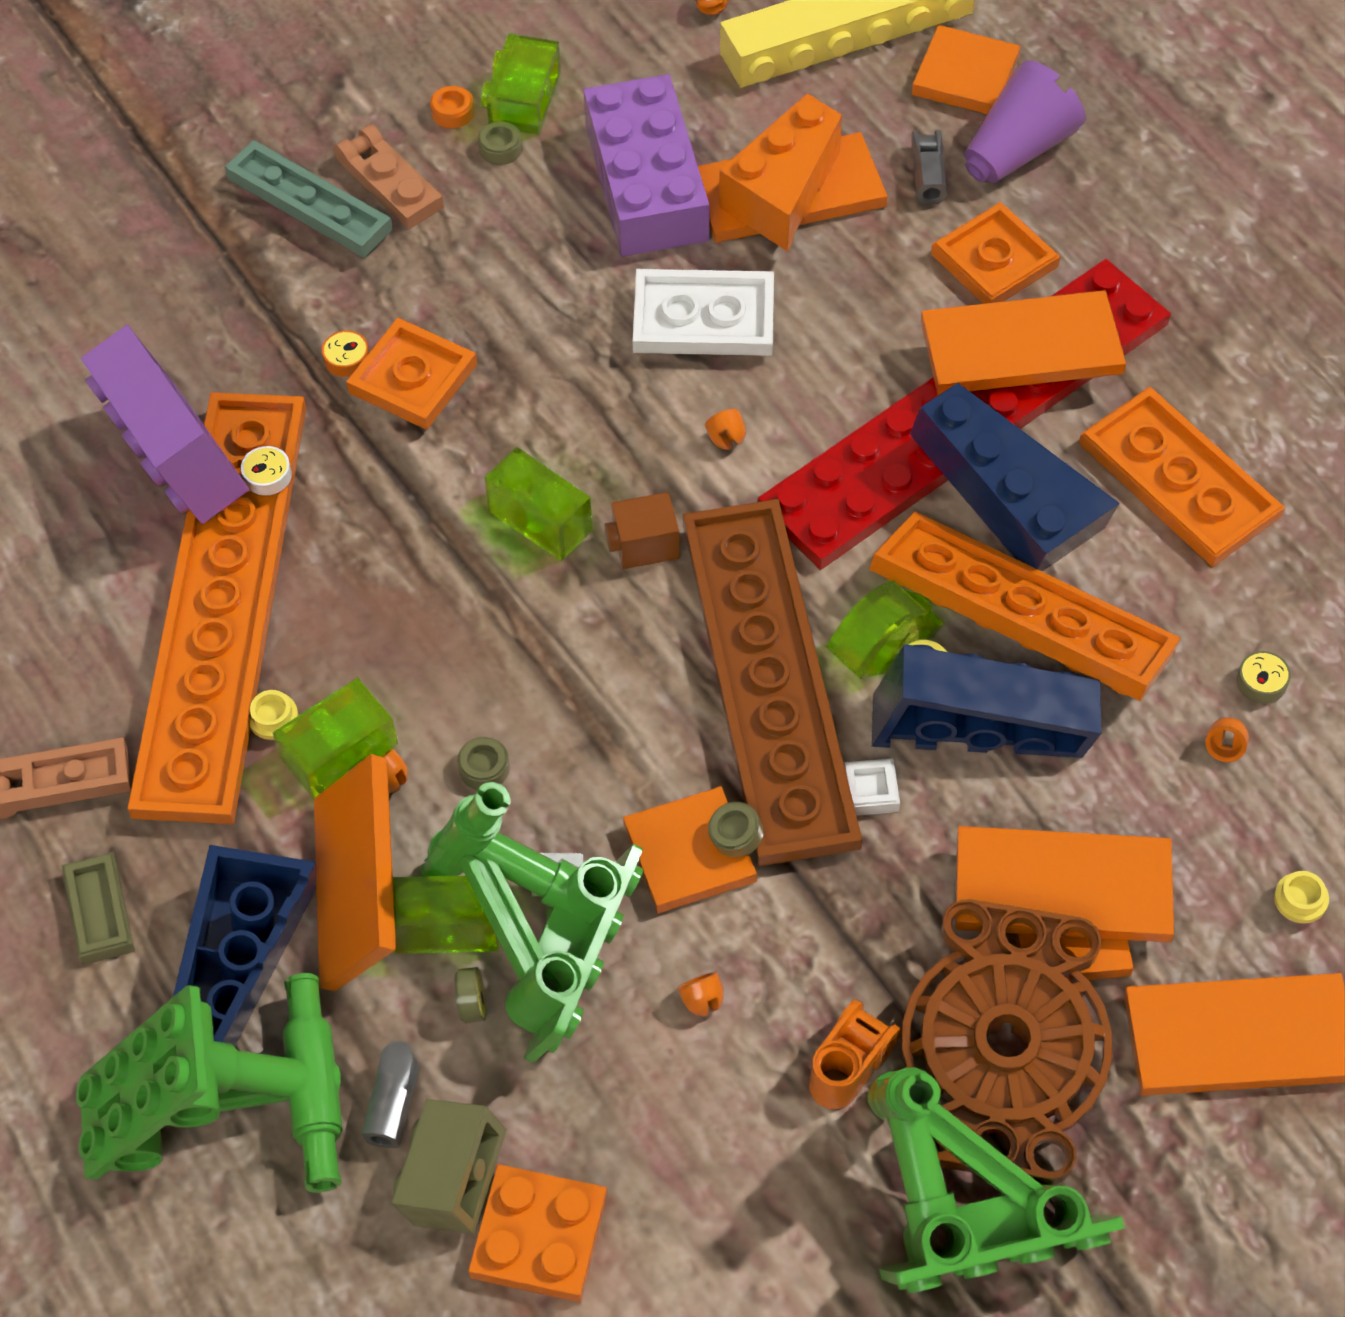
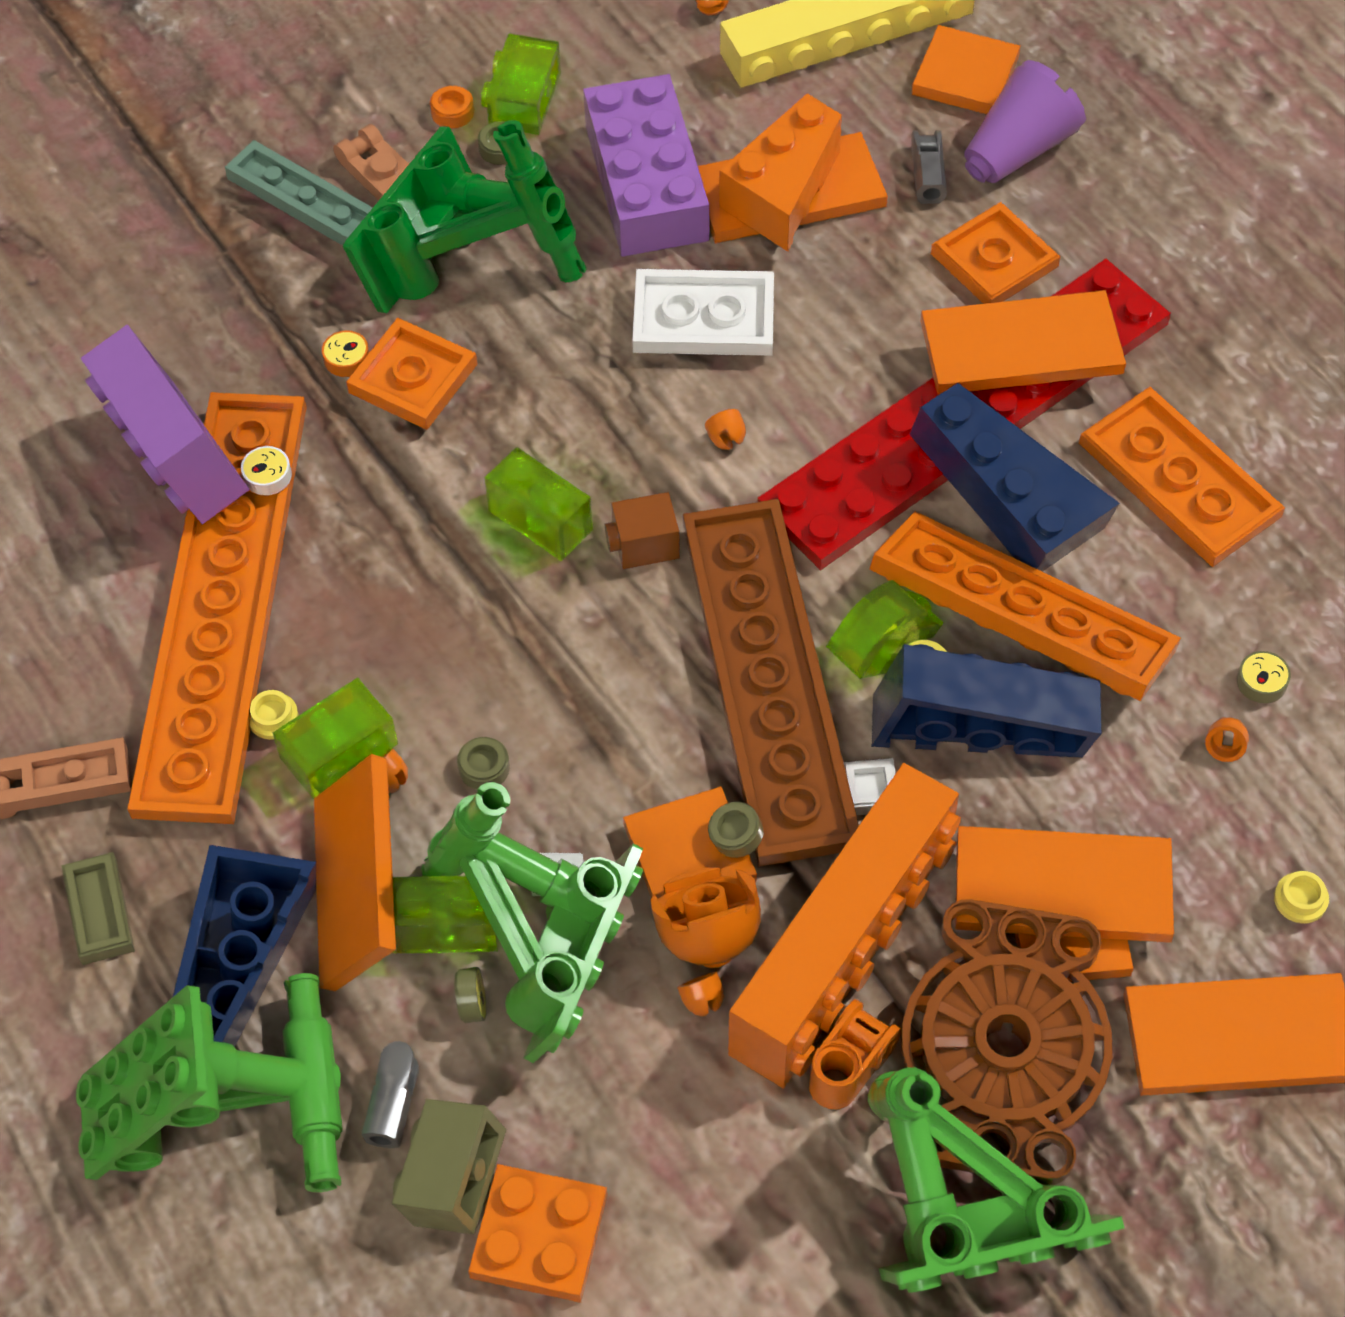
(446, 206): none -> green plate
(707, 916): none -> orange cylinder
(844, 926): none -> orange brick

